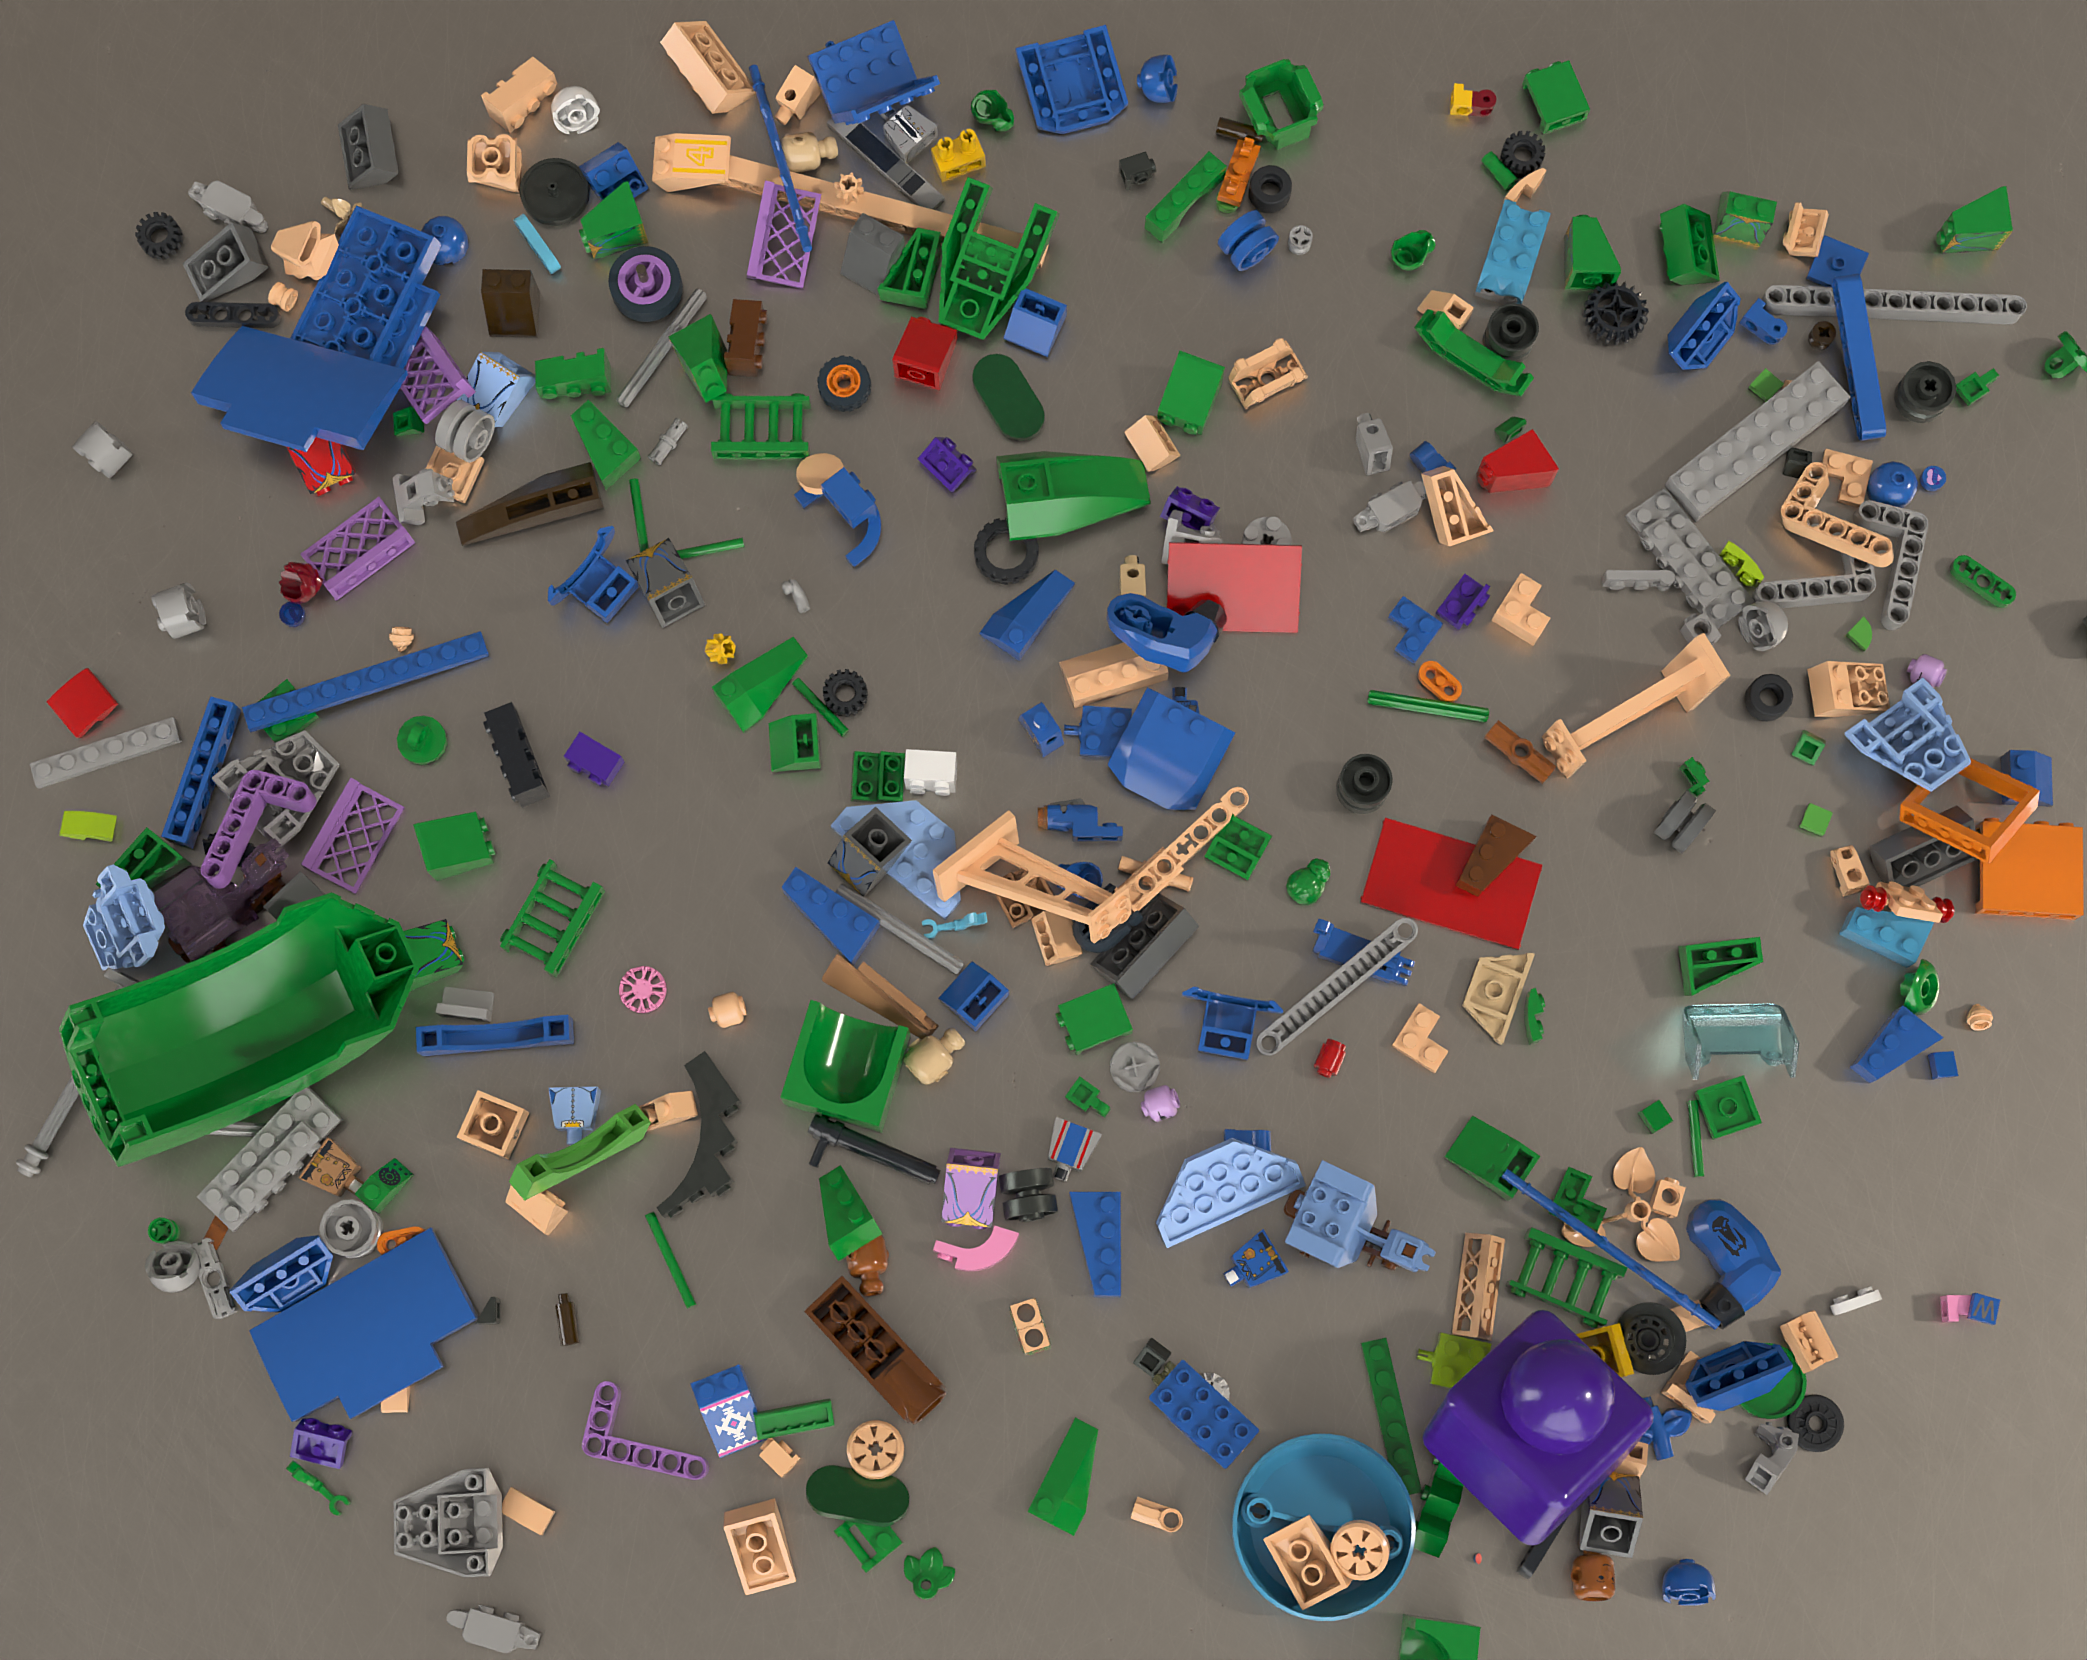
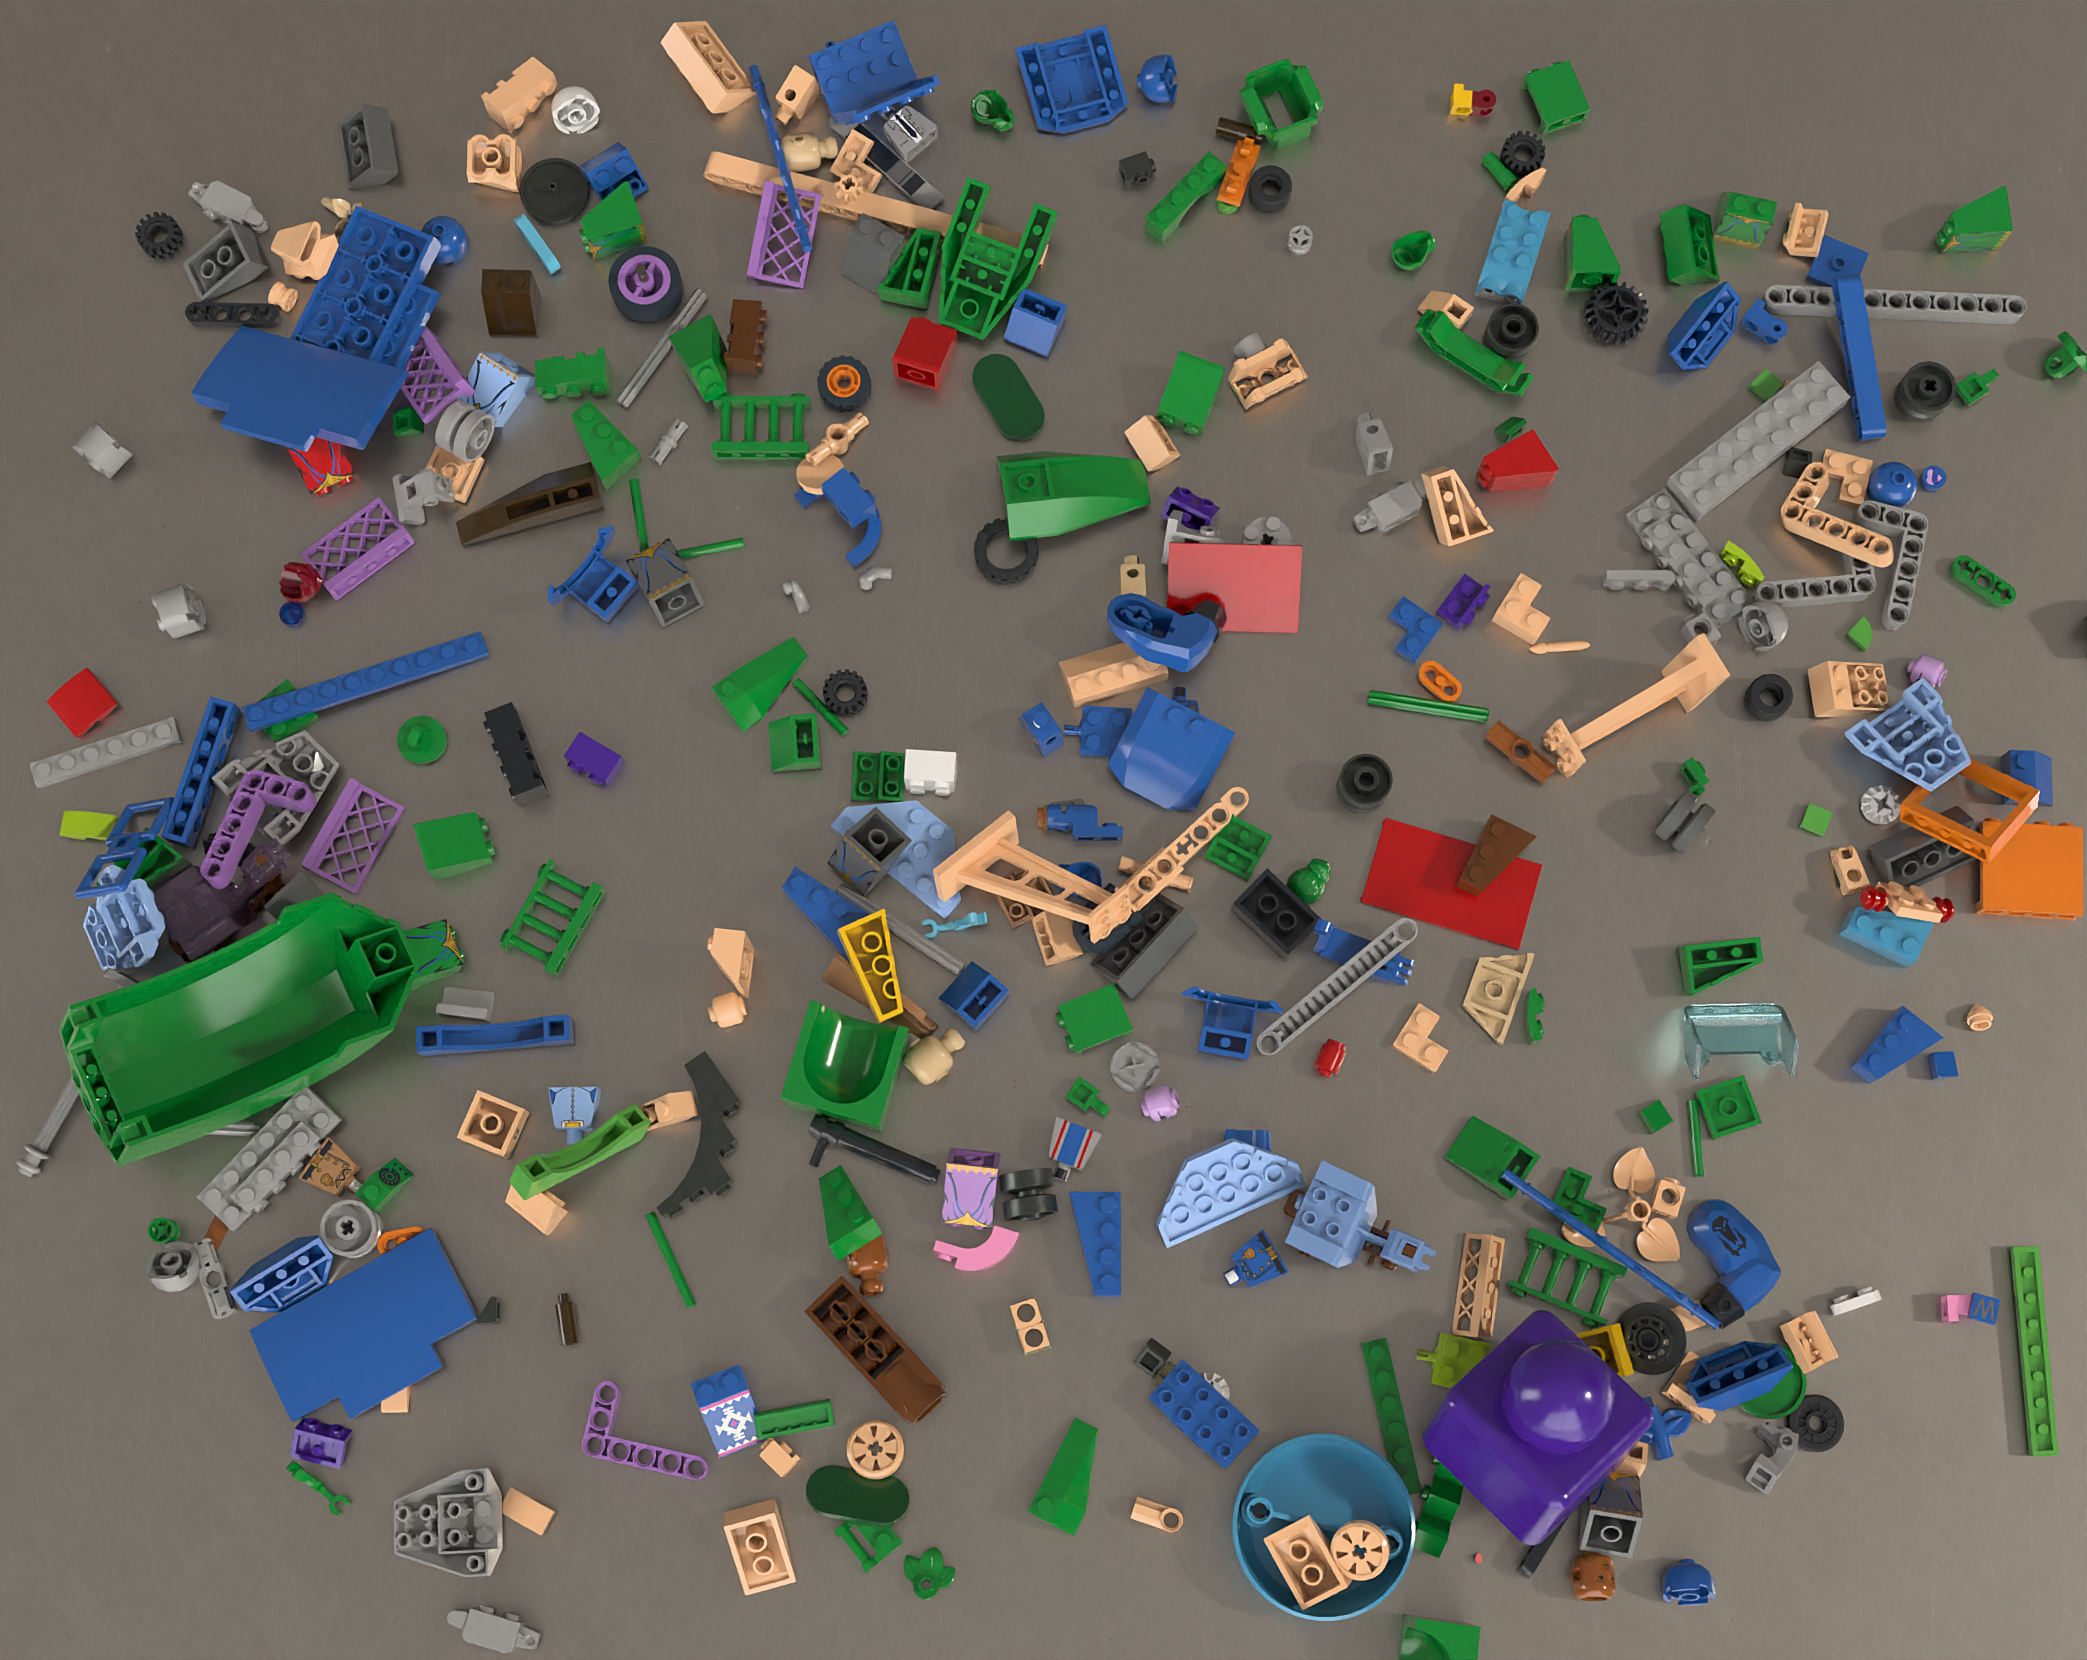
(124, 847): none -> blue bar
(401, 637): light nougat plate -> none
(642, 989): bright pink wheel -> none
(690, 160): light nougat slope -> none
(720, 648): yellow gear -> none
(734, 956): none -> light nougat slope
(844, 432): none -> light nougat pin
(851, 160): none -> light nougat plate
(872, 960): none -> yellow wedge
(873, 573): none -> light grey arm
(947, 462): dark purple bracket -> none
(958, 156): yellow brick -> none
(1023, 618): blue wedge -> none
(1248, 240): blue wheel -> none
(1249, 346): none -> light grey piece
(1275, 914): none -> black brick
(1427, 458): blue leg -> none
(1542, 648): none -> light nougat piece
(1808, 747): green slope -> none
(1822, 341): dark brown wheel -> none
(1869, 805): none -> white gear
(1921, 988): green hat -> none
(2034, 1351): none -> bright green plate

